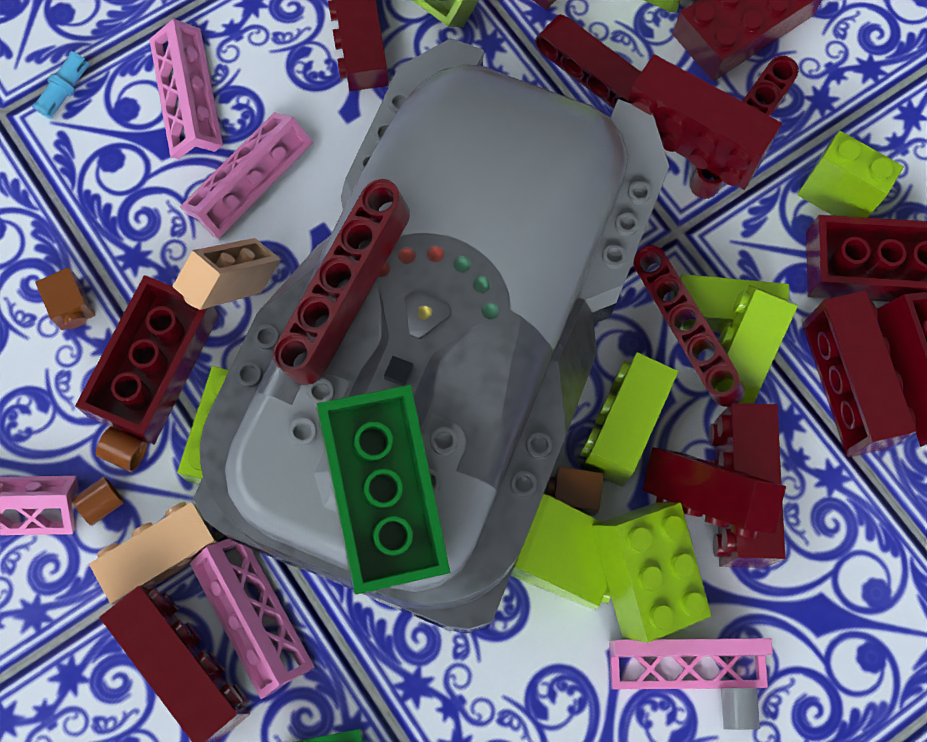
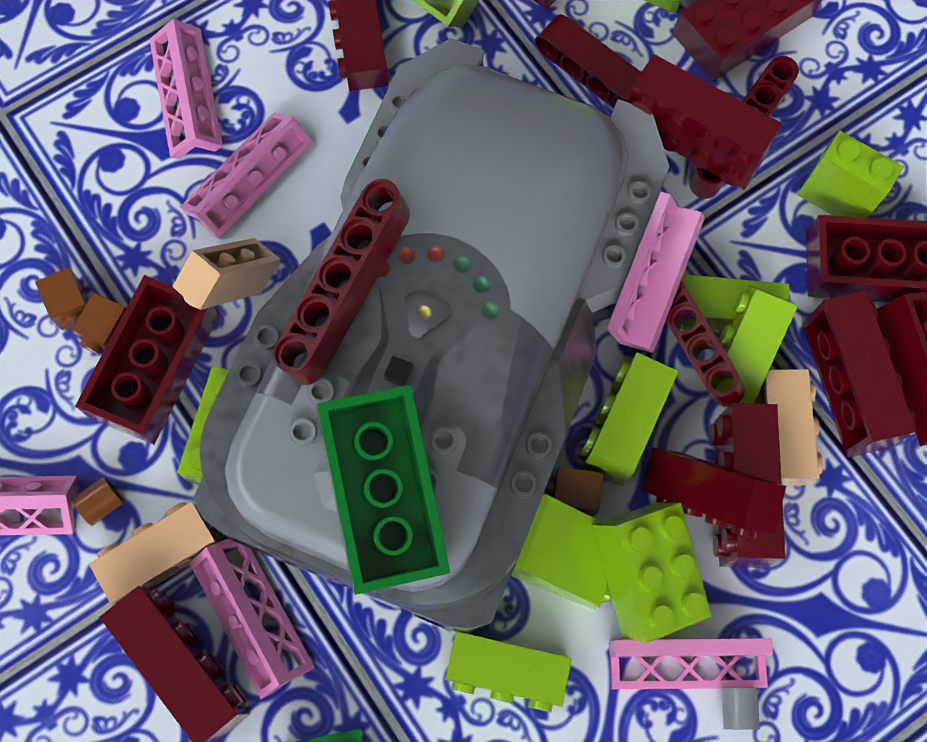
(61, 85): medium azure pin -> none
(97, 323): none -> dark orange brick
(121, 449): dark orange beam -> none
(508, 671): none -> lime brick
(655, 274): none -> bright pink fence
(797, 425): none -> light nougat brick

